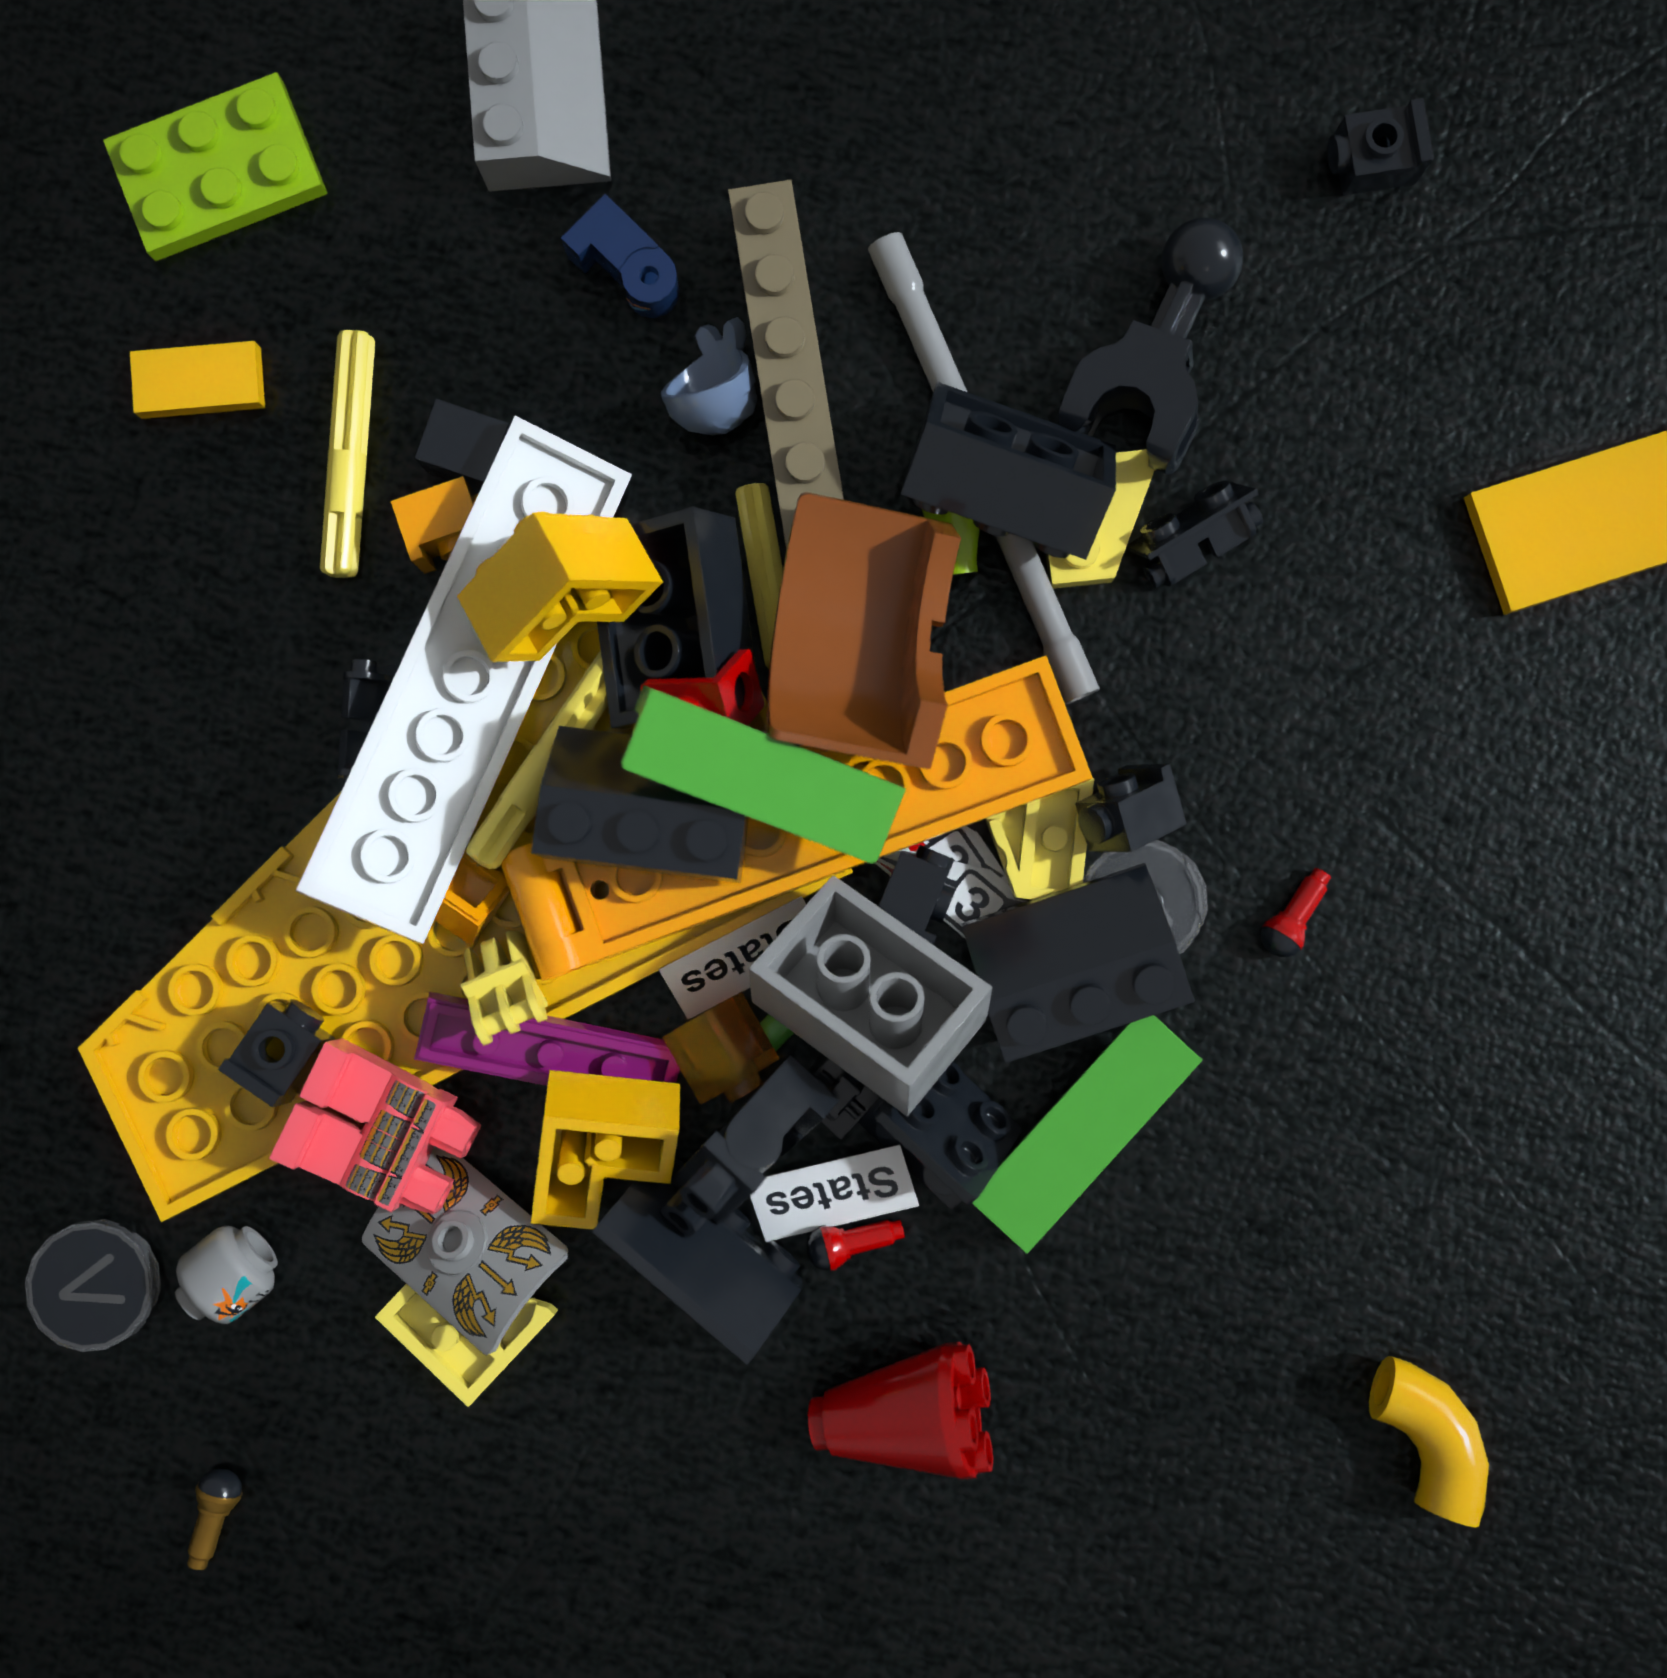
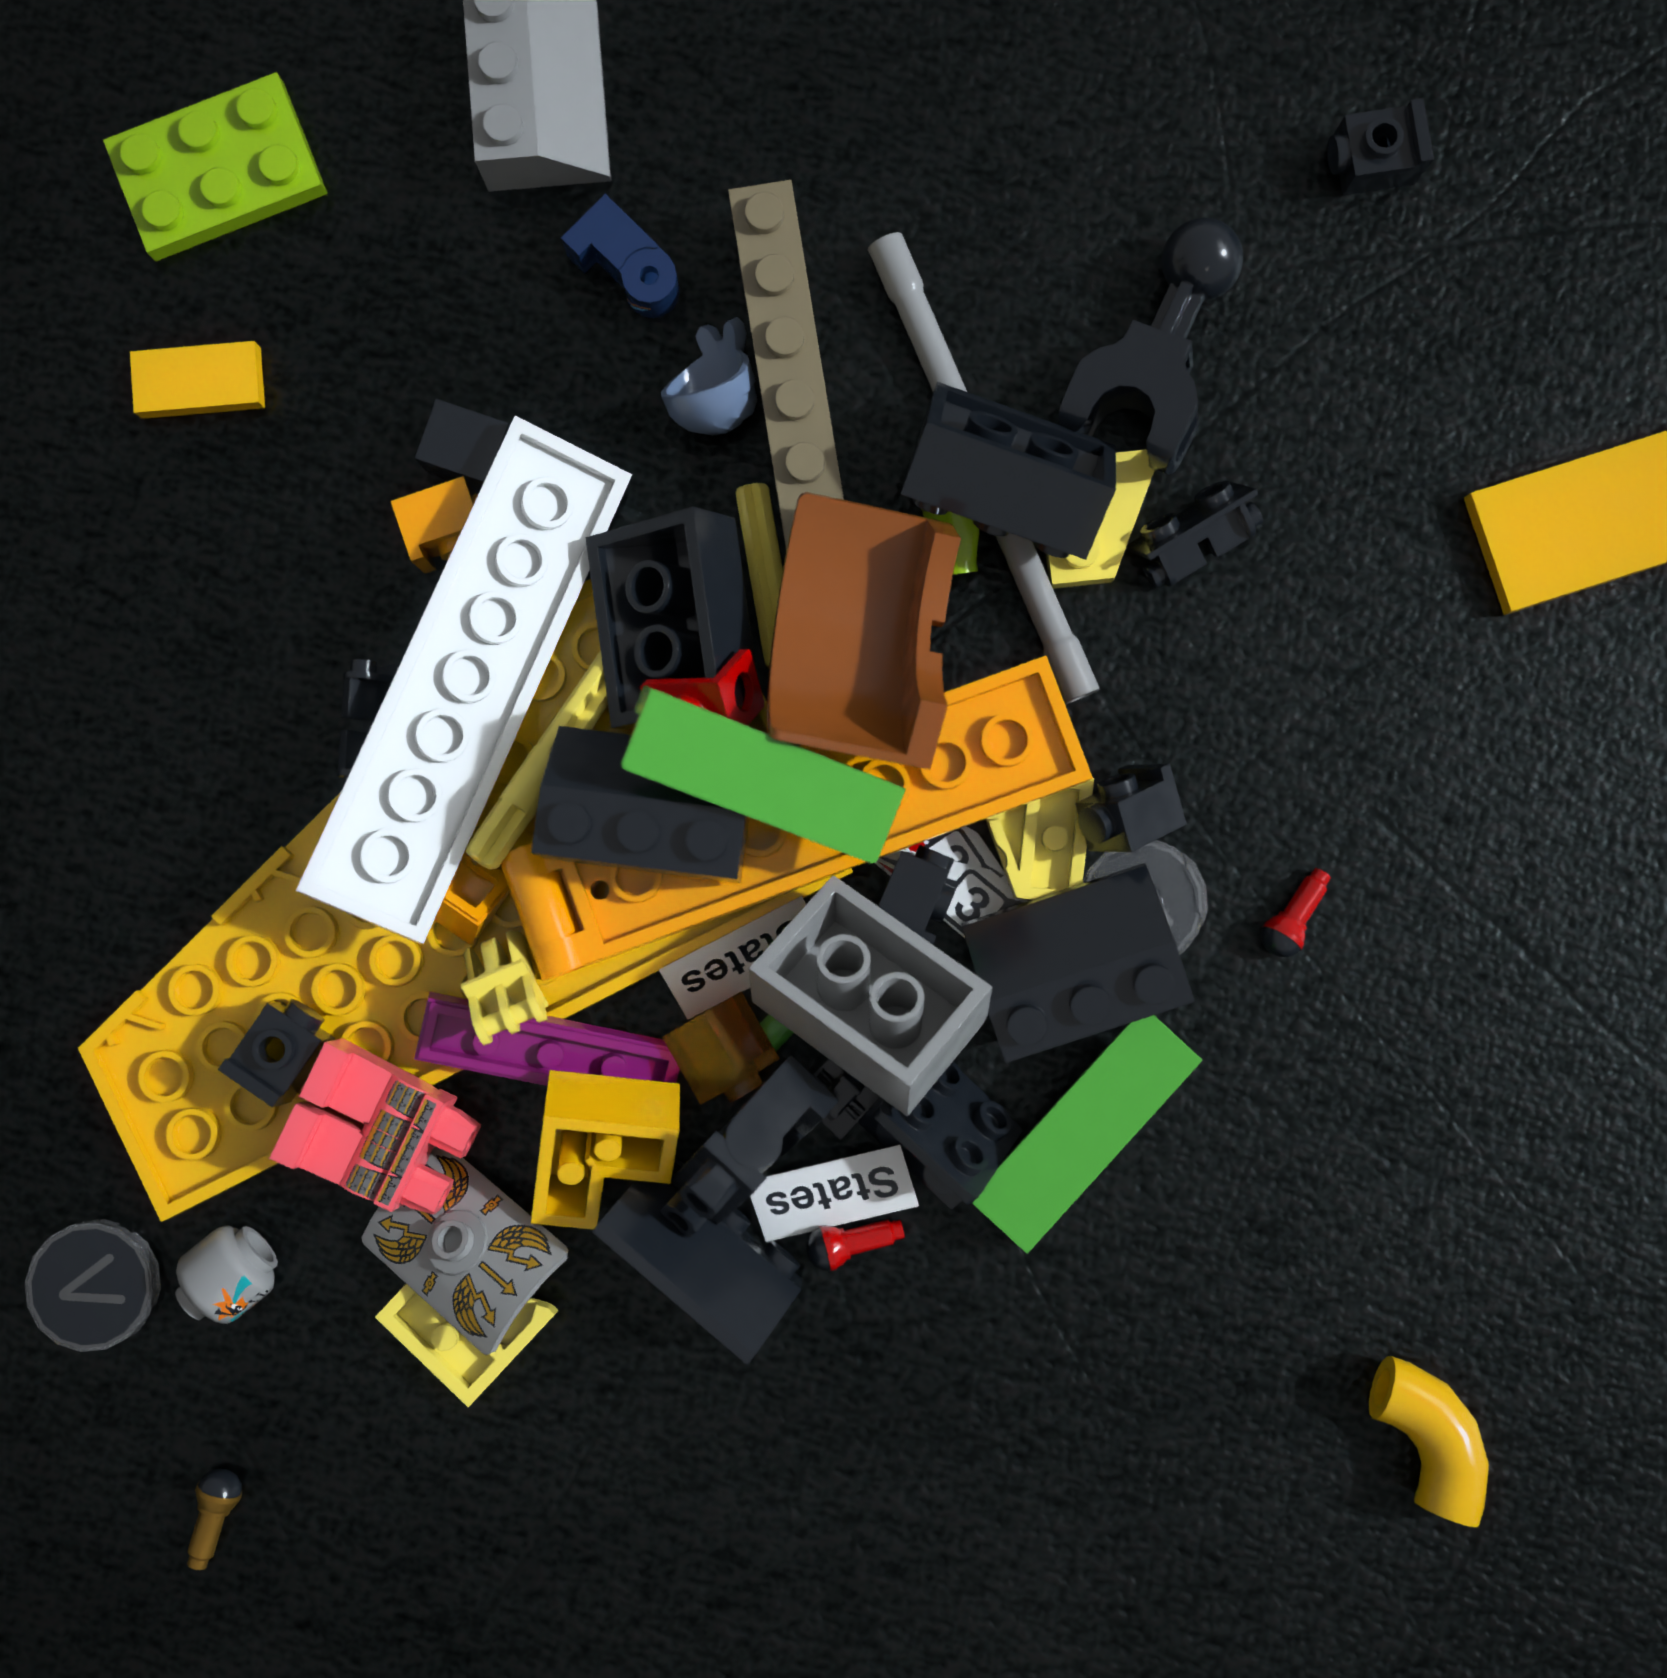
(347, 454): light yellow axle -> none
(551, 578): yellow brick -> none
(910, 1415): red cone -> none

